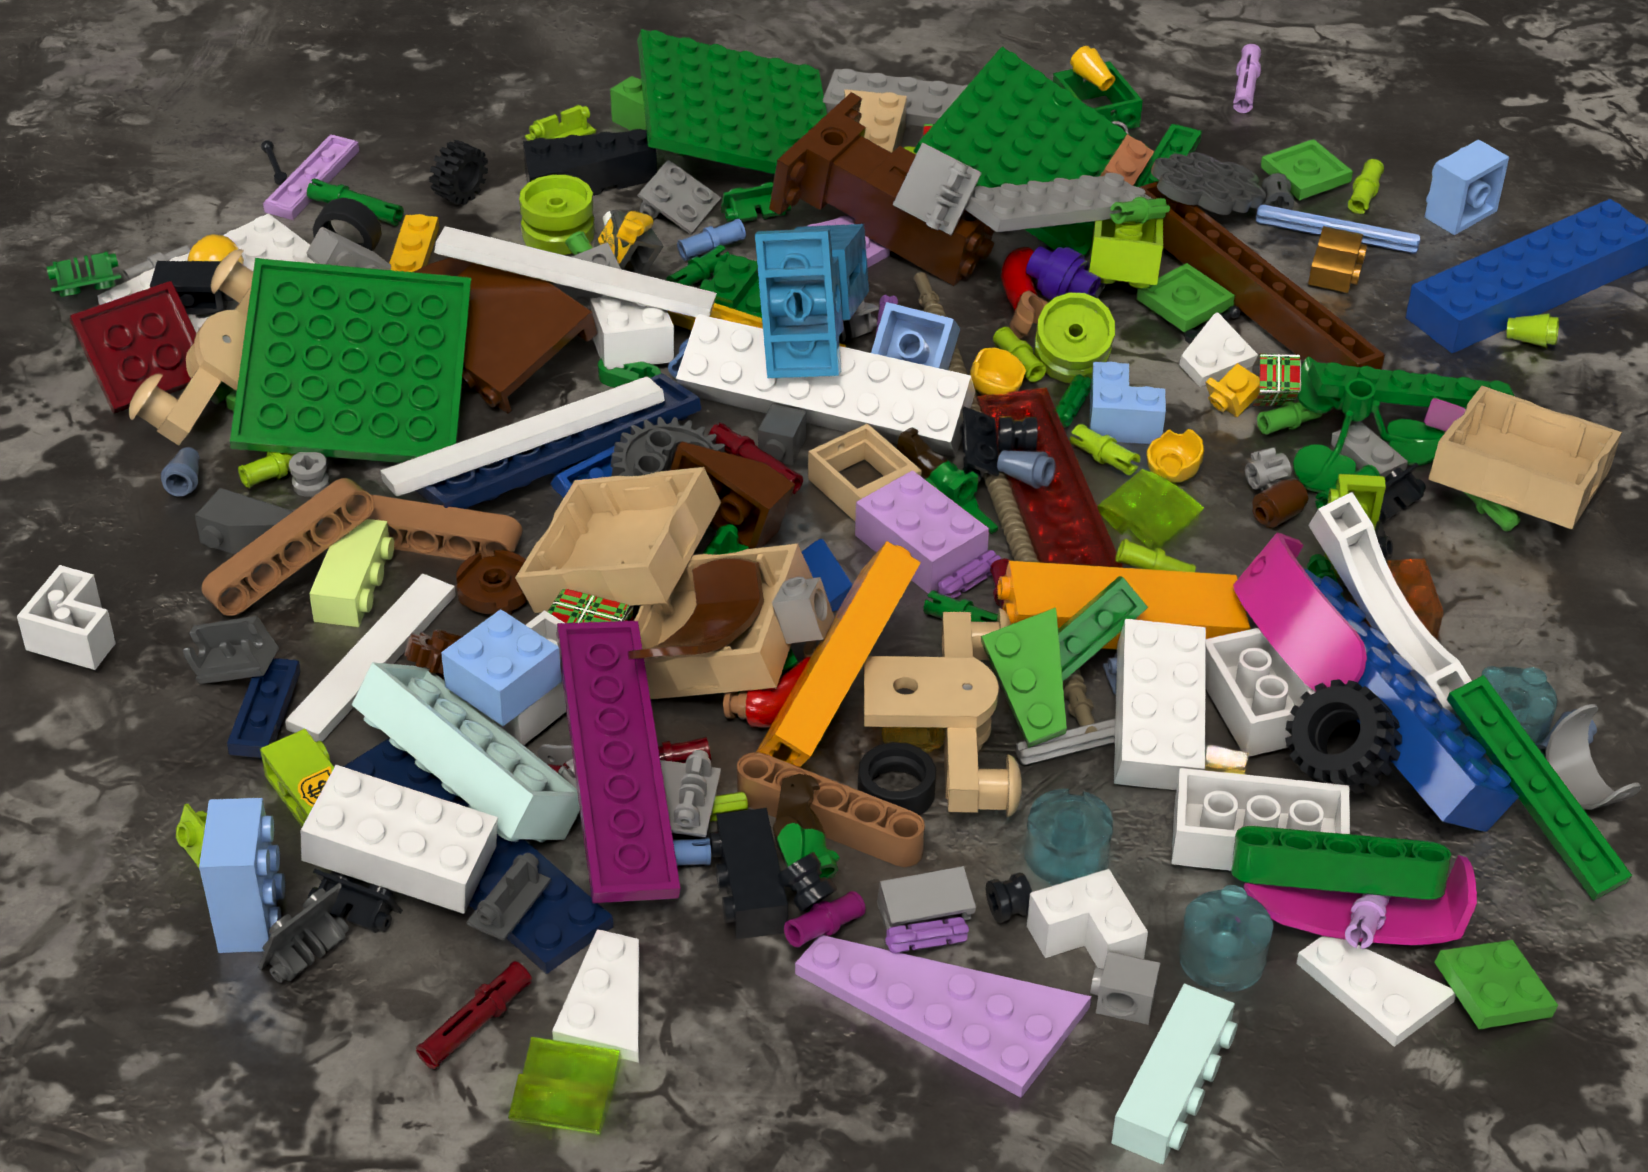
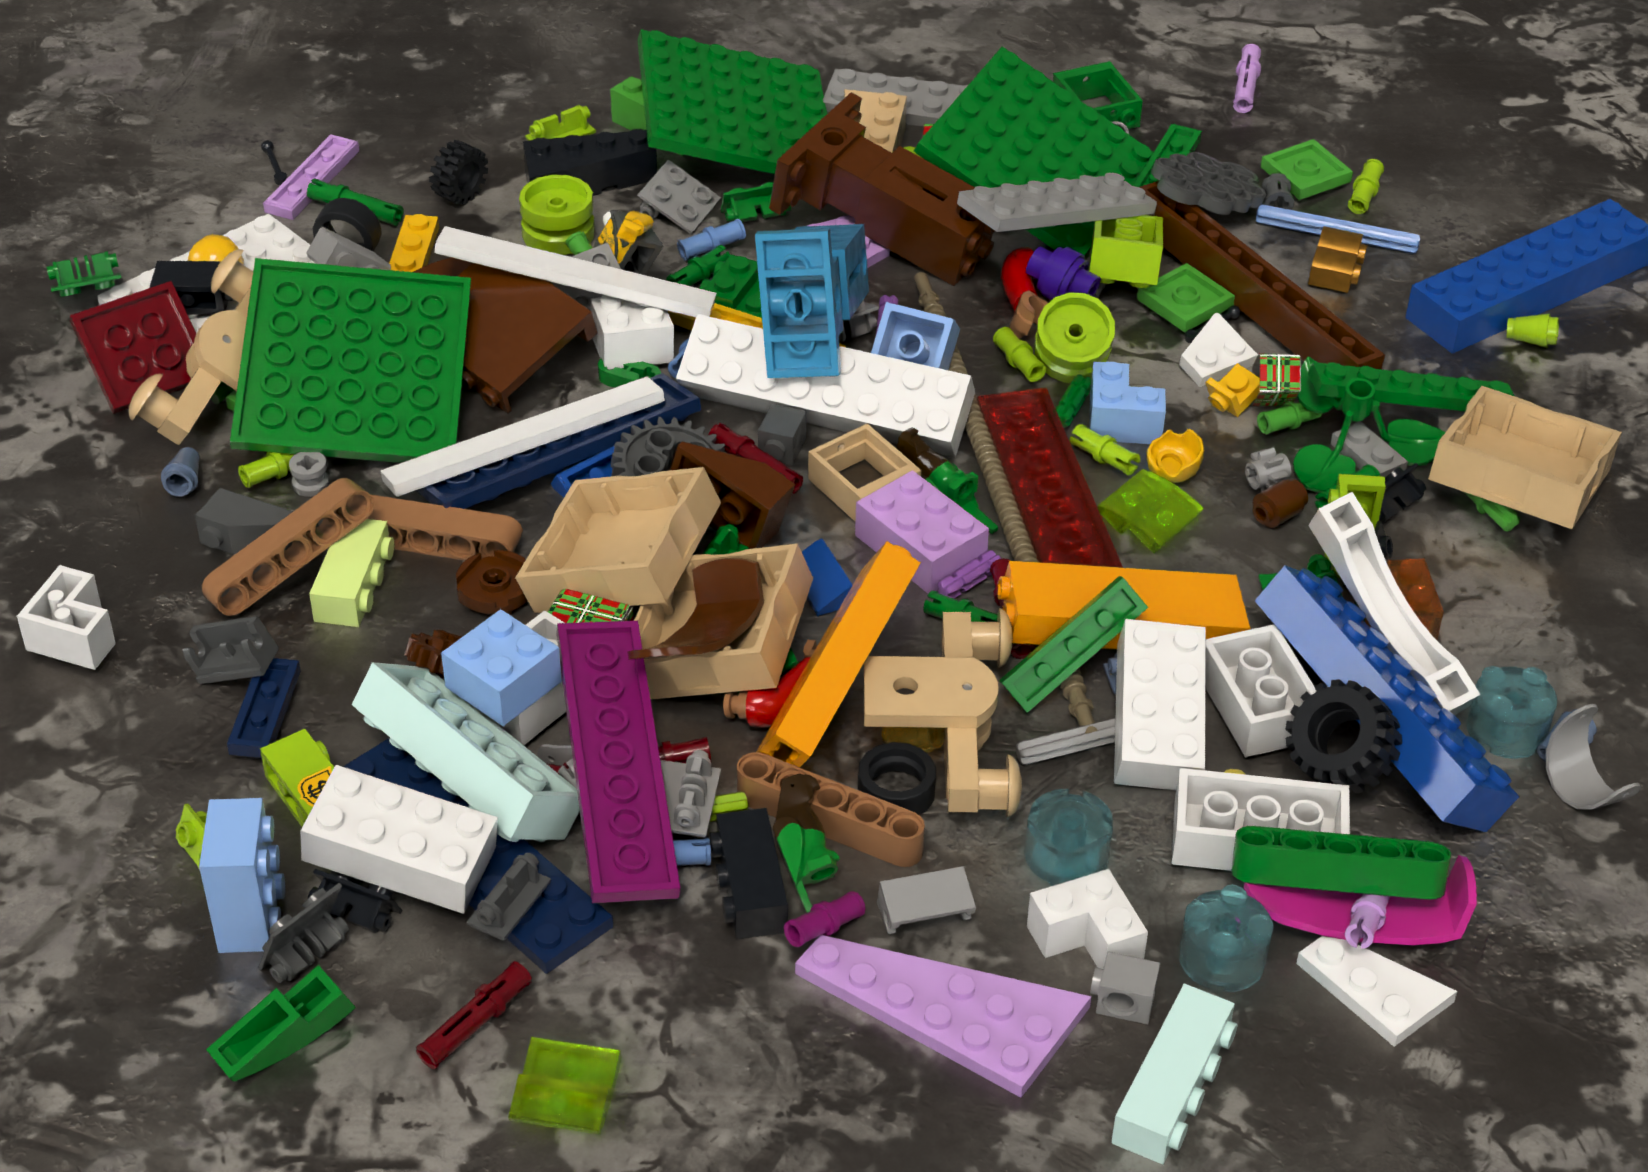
(136, 270): light grey bar -> none
(281, 1025): none -> green slope
(381, 644): white tile -> none
(604, 997): white wing -> none
(803, 610): light grey brick -> none
(805, 879): black wheel -> none
(926, 934): medium lavender axle -> none
(937, 189): light grey hinge -> none
(979, 443): black hinge -> none
(996, 372): yellow hair -> none
(1008, 897): black wheel -> none
(1017, 434): black wheel -> none
(1027, 466): sand blue cone -> none
(1031, 674): bright green wing -> none
(1090, 66): yellow cone -> none
(1129, 159): nougat plate -> none
(1139, 210): bright green axle -> none
(1145, 558): lime pin -> none
(1226, 758): clear yellow tile -> none
(1299, 617): dark pink piece -> none
(1442, 414): magenta slope -> none
(1466, 187): light blue brick -> none
(1496, 984): bright green plate -> none
(1539, 788): green plate -> none

